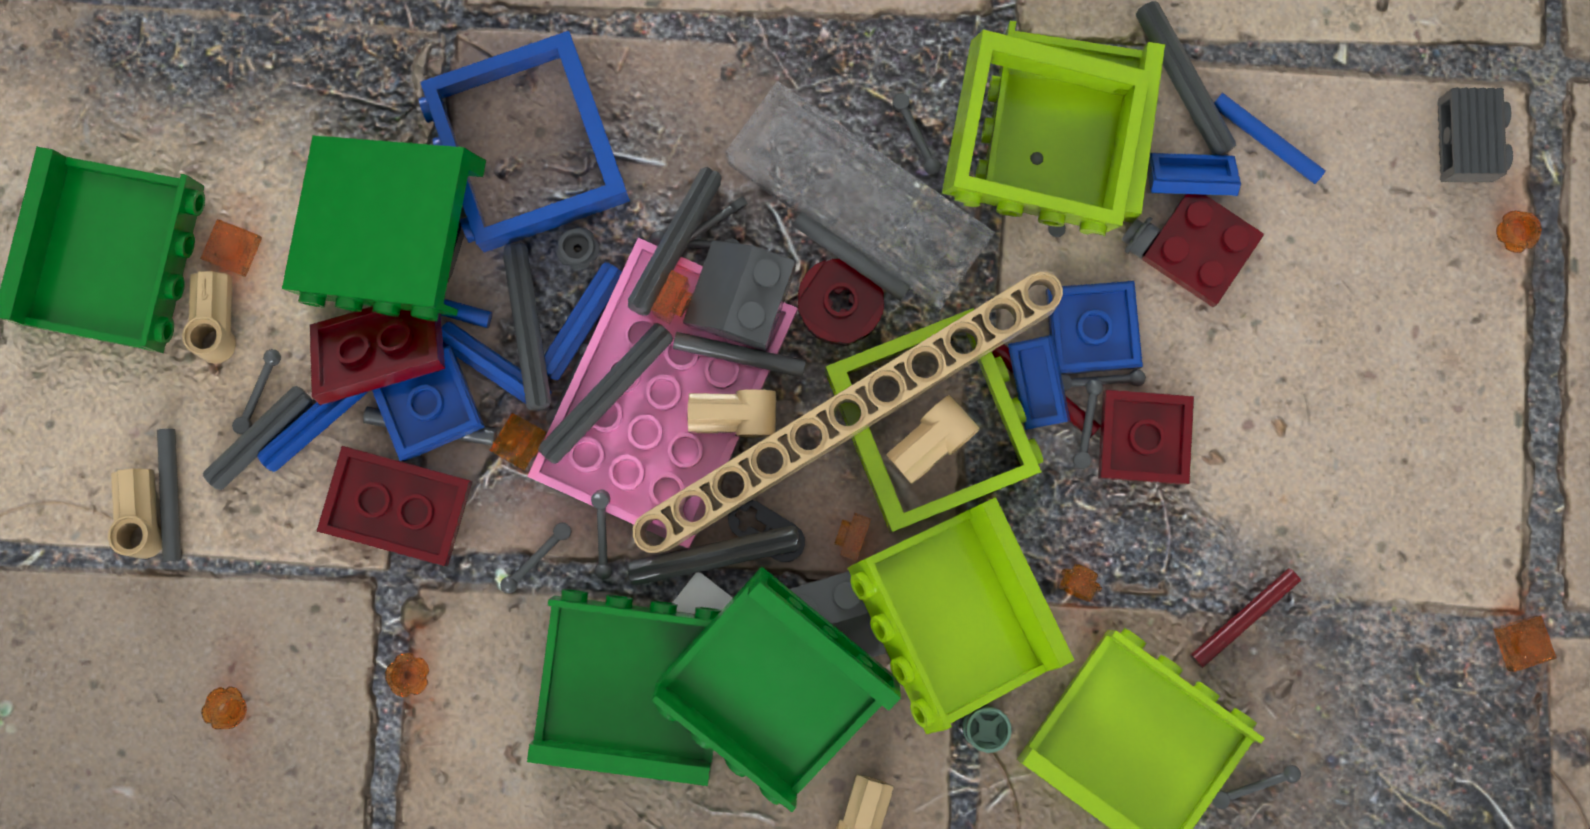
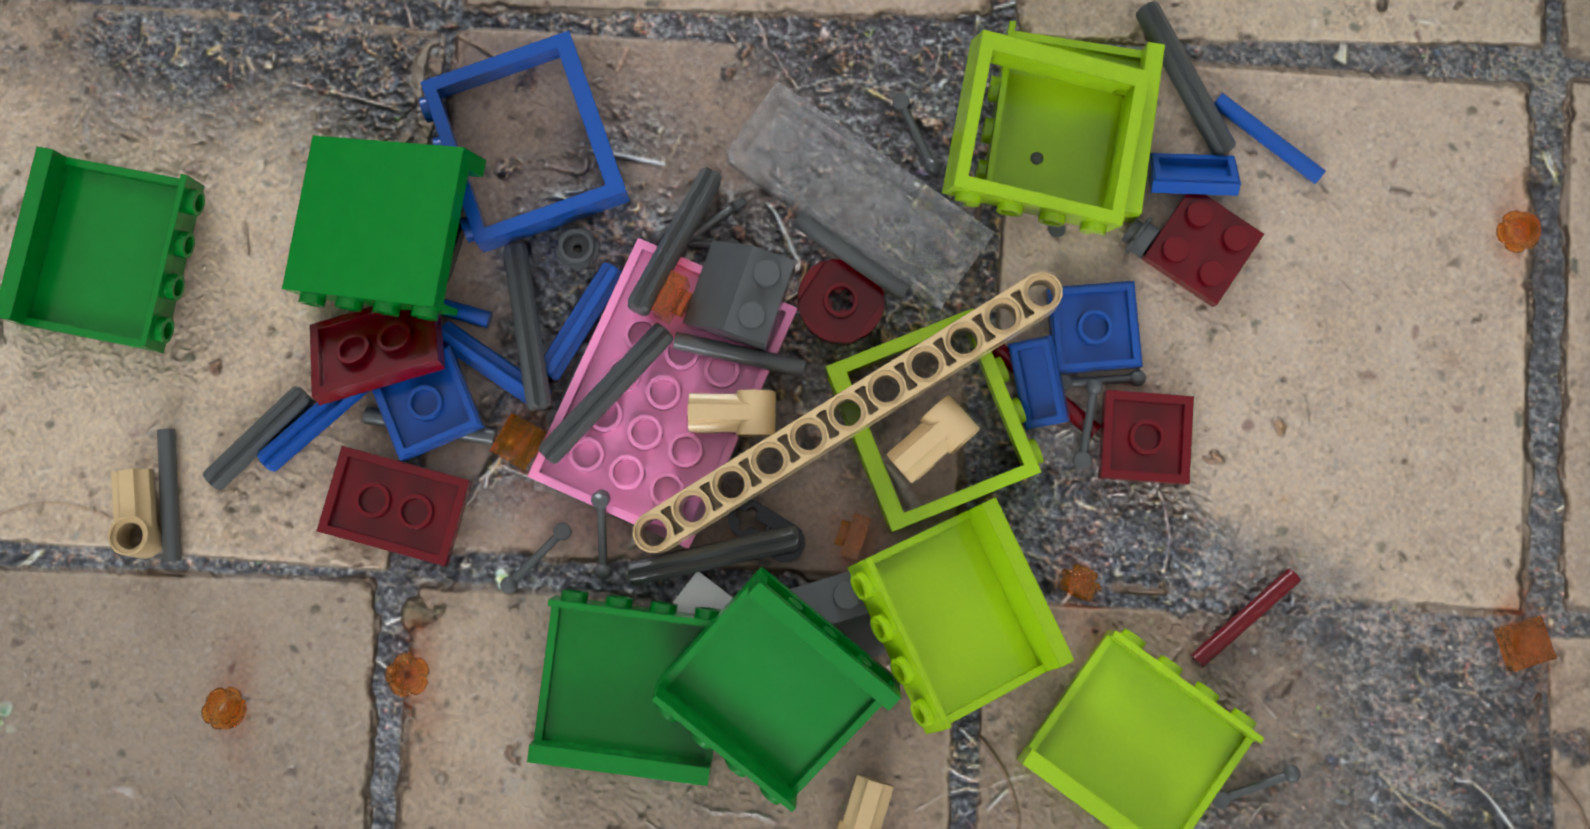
(208, 312): tan piece -> none
(231, 248): clear orange plate -> none
(242, 424): dark grey hinge -> none
(991, 733): sand green wheel -> none
(1474, 135): dark grey brick -> none

